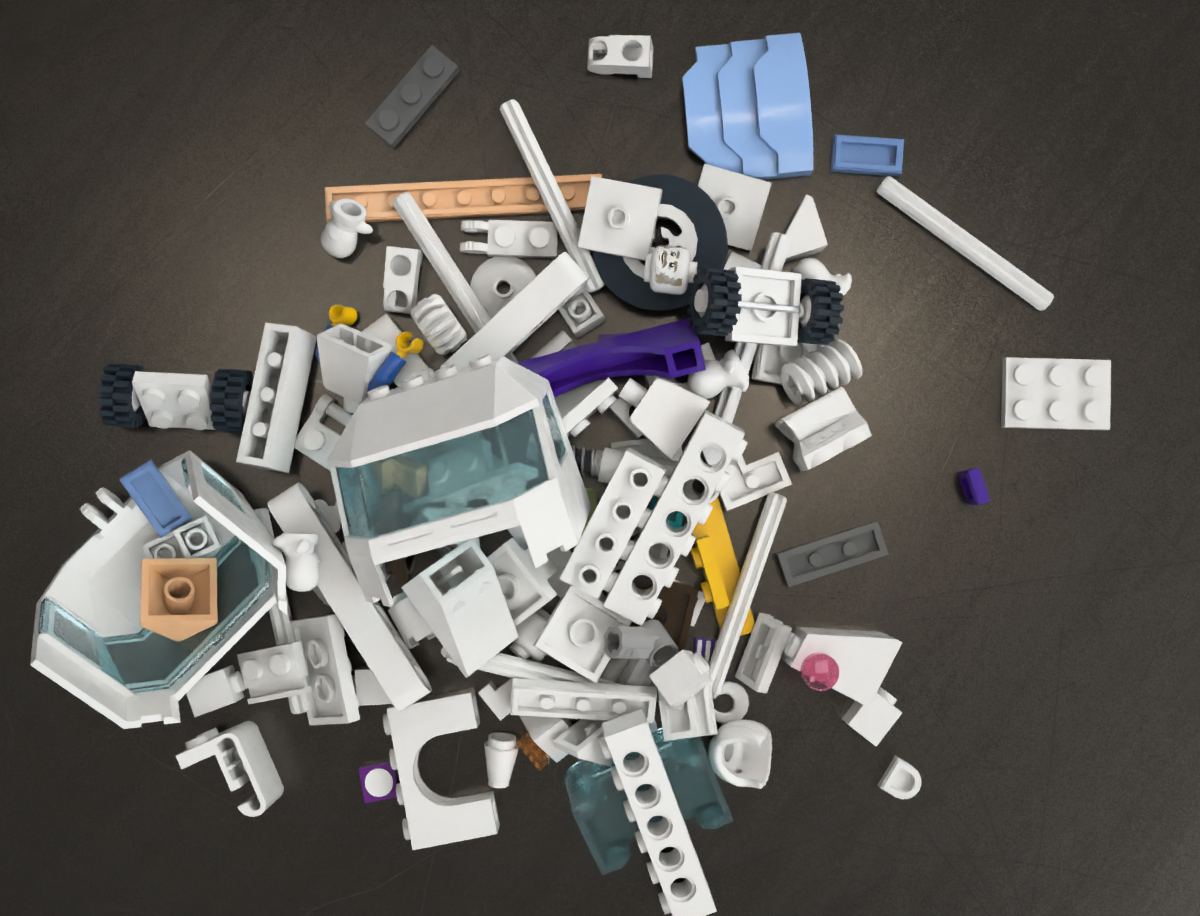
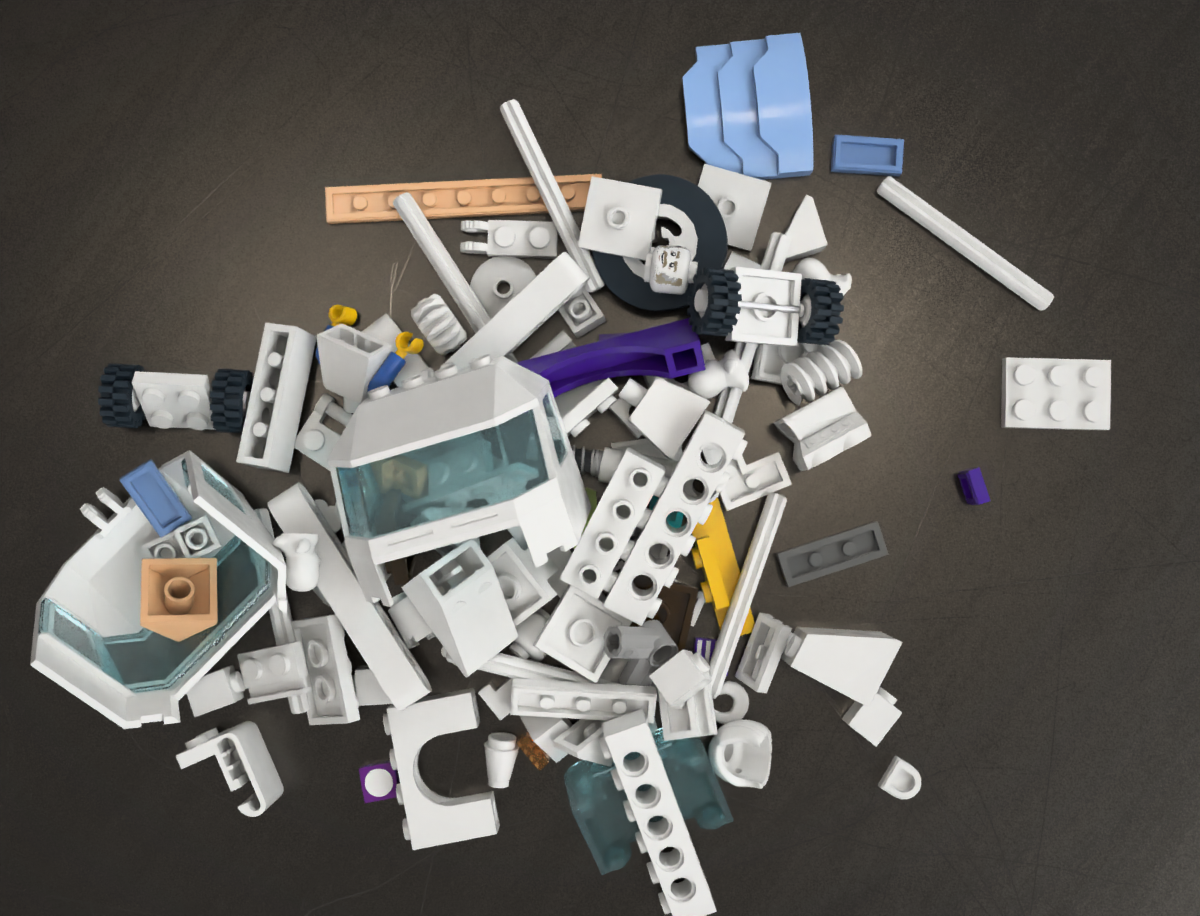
(342, 230): white animal -> none
(401, 279): white leg -> none
(412, 96): dark grey plate -> none
(621, 55): white leg -> none
(819, 671): clear pink tile -> none

